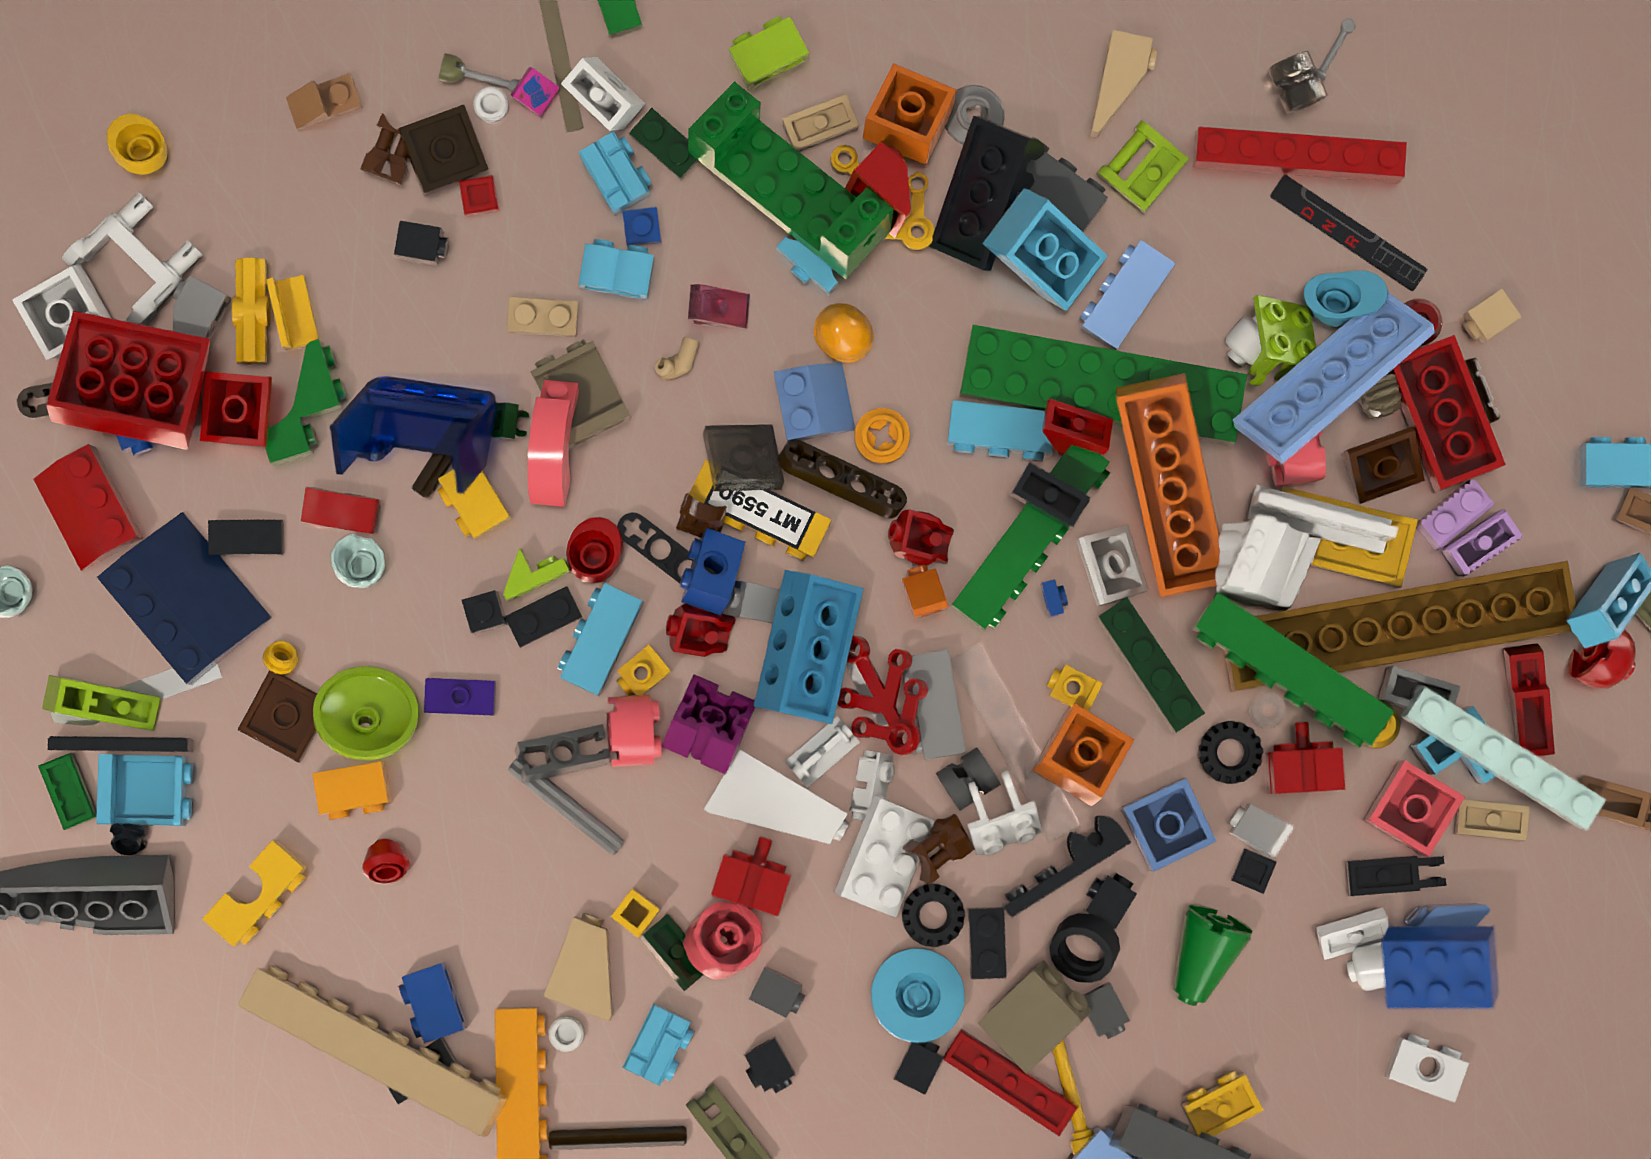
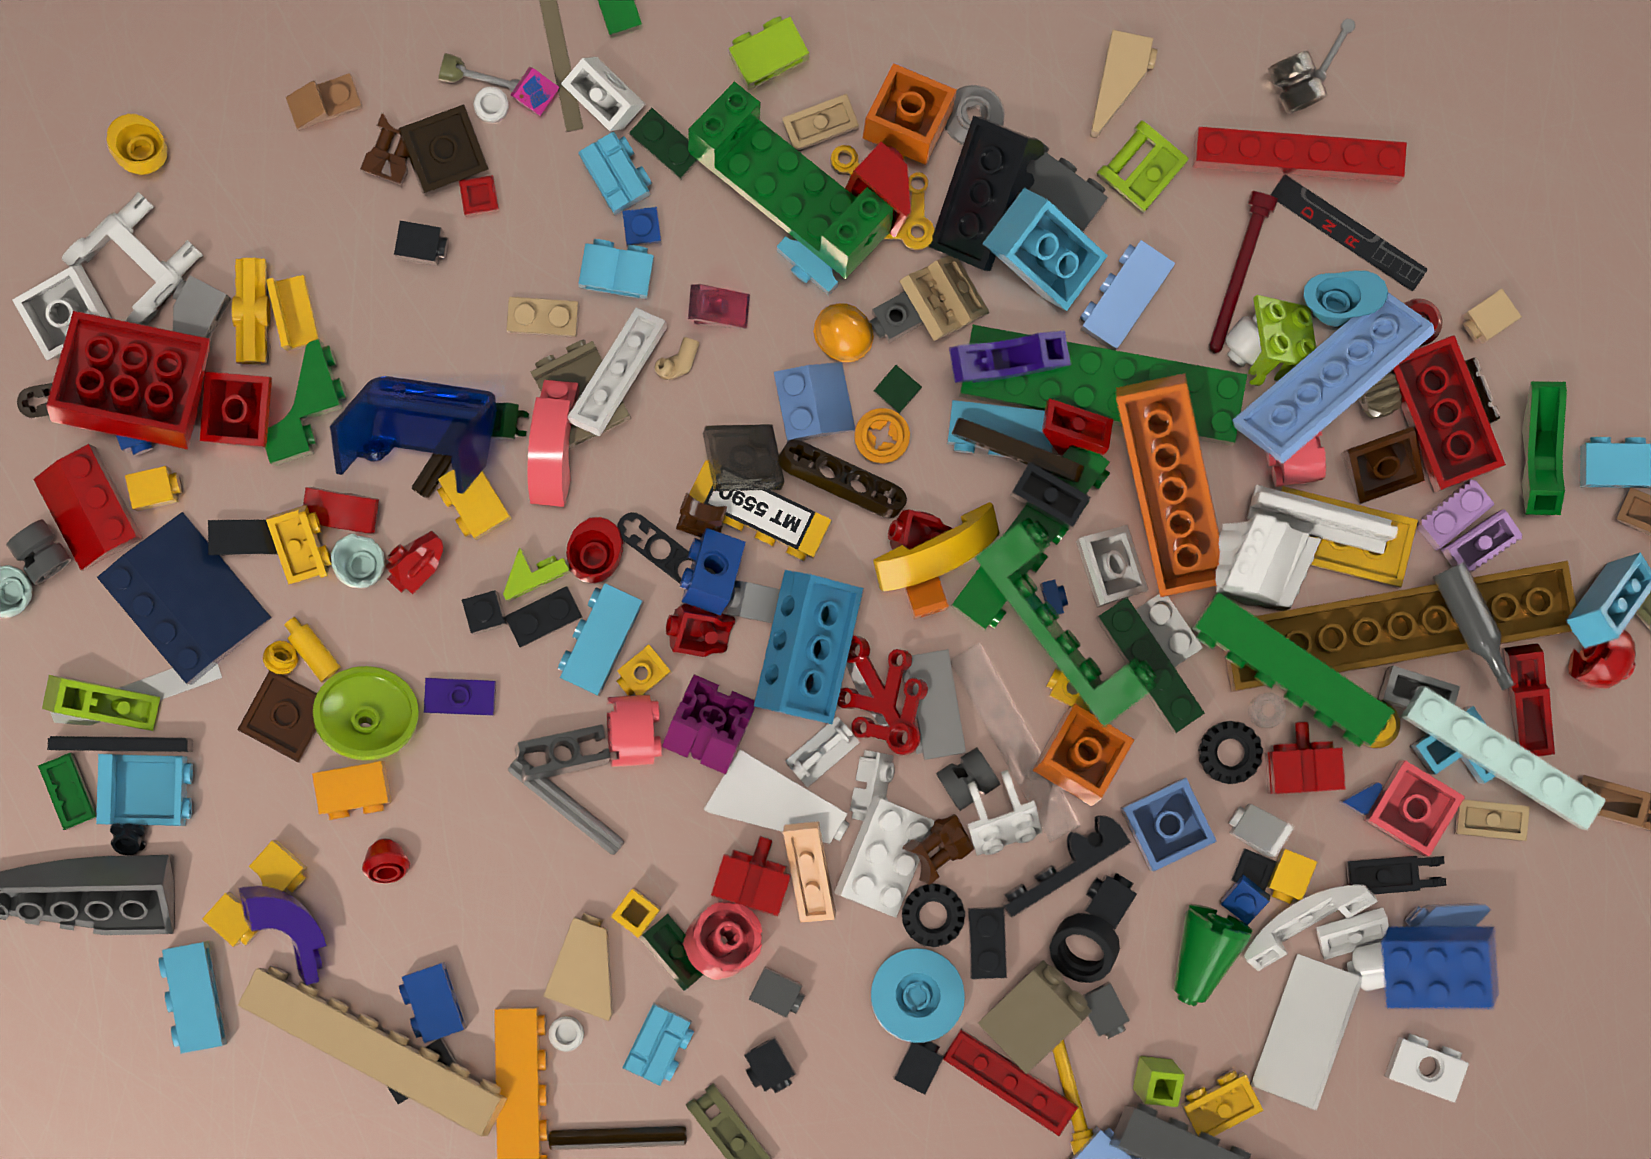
(38, 551): none -> dark grey wheel
(153, 488): none -> yellow brick
(192, 997): none -> medium azure brick
(278, 910): none -> dark purple arch
(298, 544): none -> yellow bracket
(312, 650): none -> yellow cylinder
(414, 562): none -> red hand
(617, 371): none -> white plate
(809, 872): none -> light nougat plate
(895, 318): none -> dark grey brick
(897, 389): none -> dark green tile
(939, 555): none -> yellow slope
(944, 296): none -> tan slope
(1010, 357): none -> dark purple arch
(1017, 450): none -> dark brown beam
(1104, 698): none -> green plate
(1158, 1081): none -> lime brick
(1169, 629): none -> white plate
(1245, 900): none -> blue plate
(1260, 208): none -> dark red piece
(1268, 944): none -> white slope
(1291, 876): none -> yellow brick
(1306, 1031): none -> white tile
(1363, 799): none -> blue slope
(1473, 619): none -> dark grey piece
(1543, 447): none -> green arch

